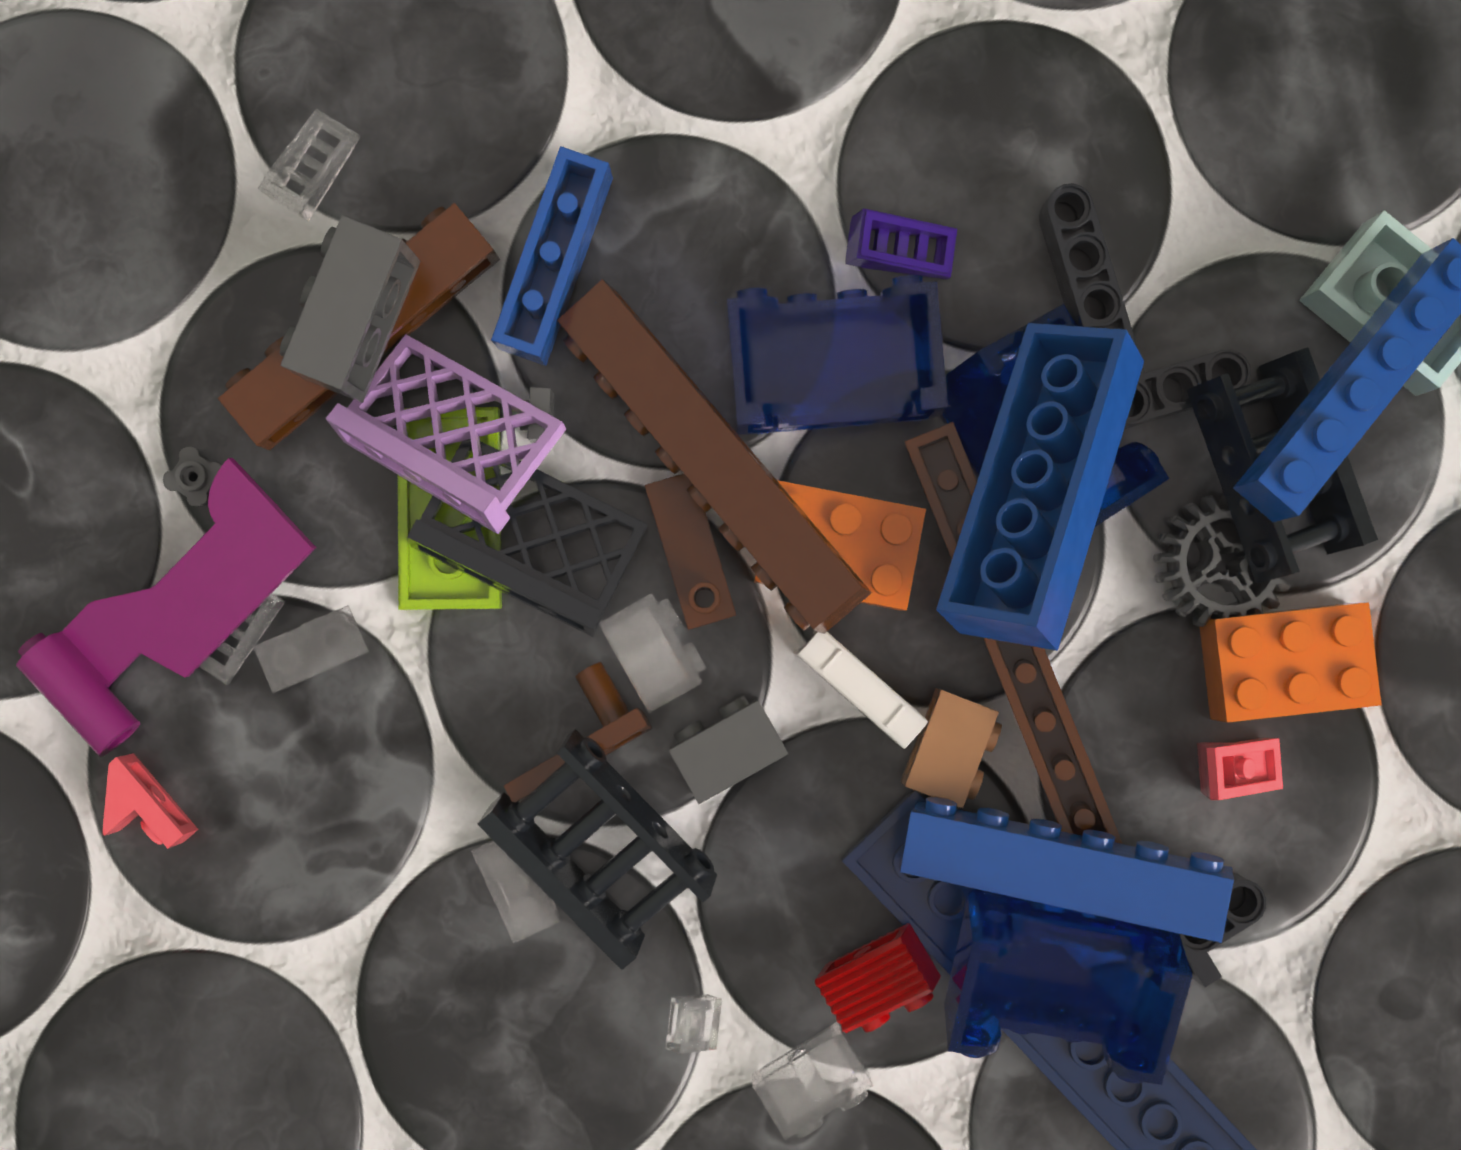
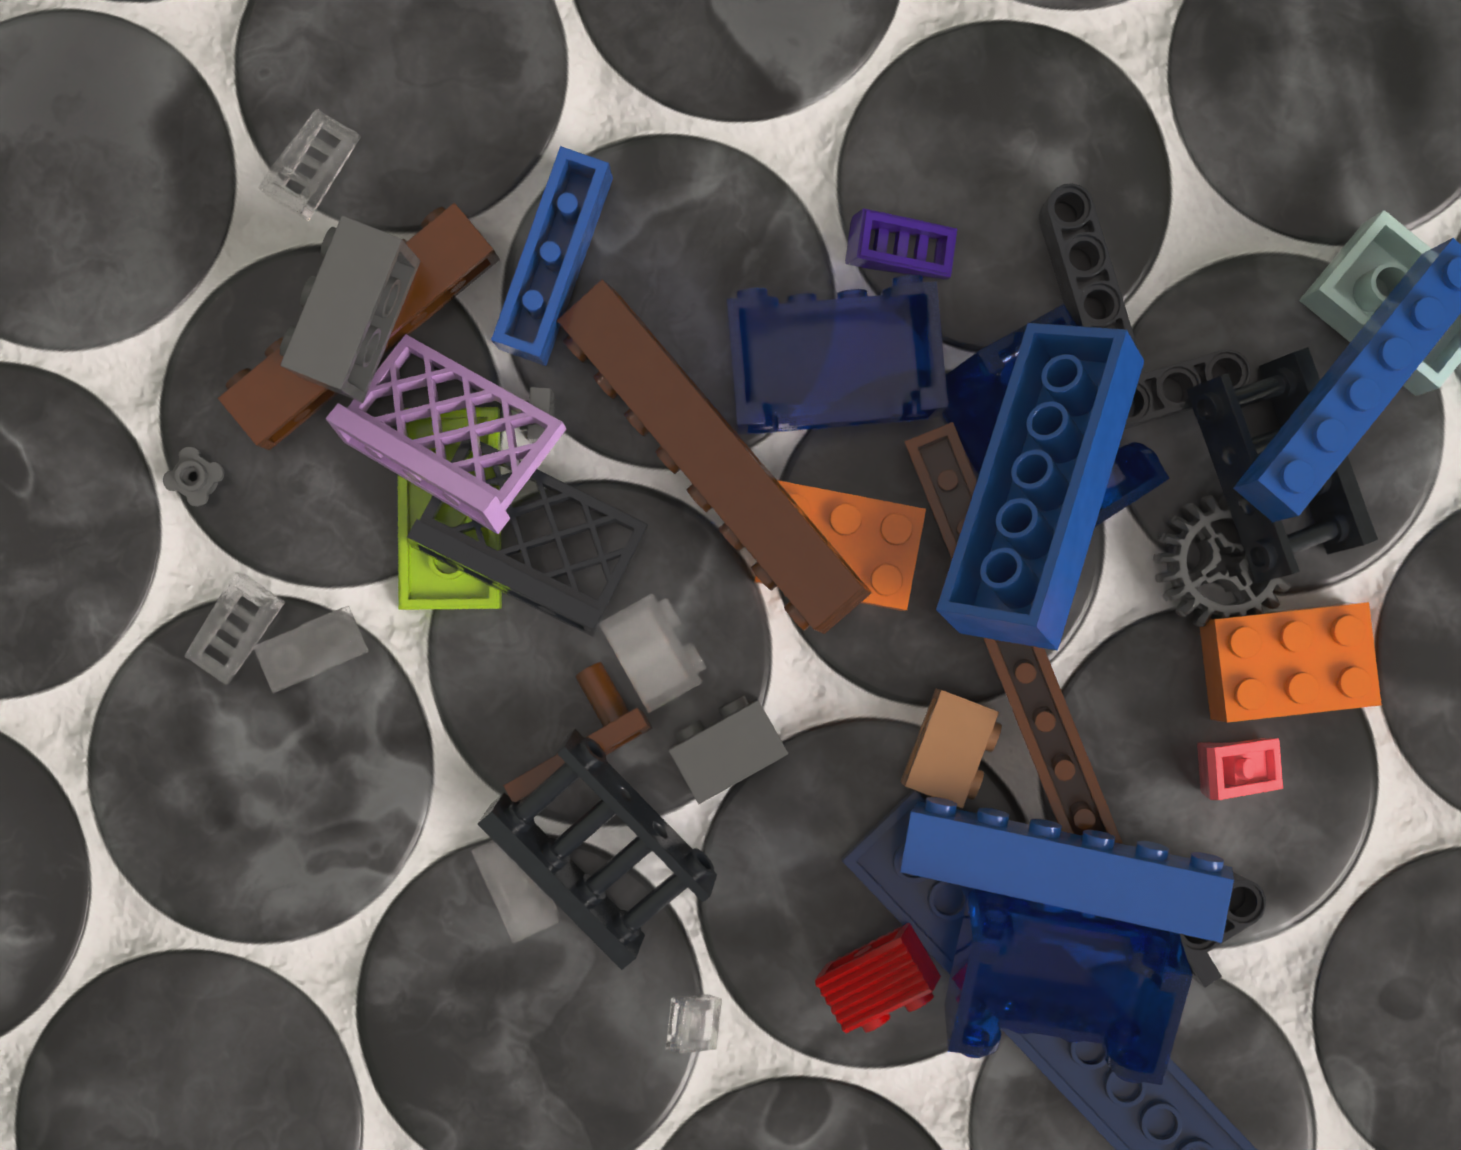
(136, 792): coral slope -> none
(175, 620): magenta door -> none
(690, 552): reddish brown piece -> none
(812, 1082): clear brick -> none
(862, 688): white piece -> none

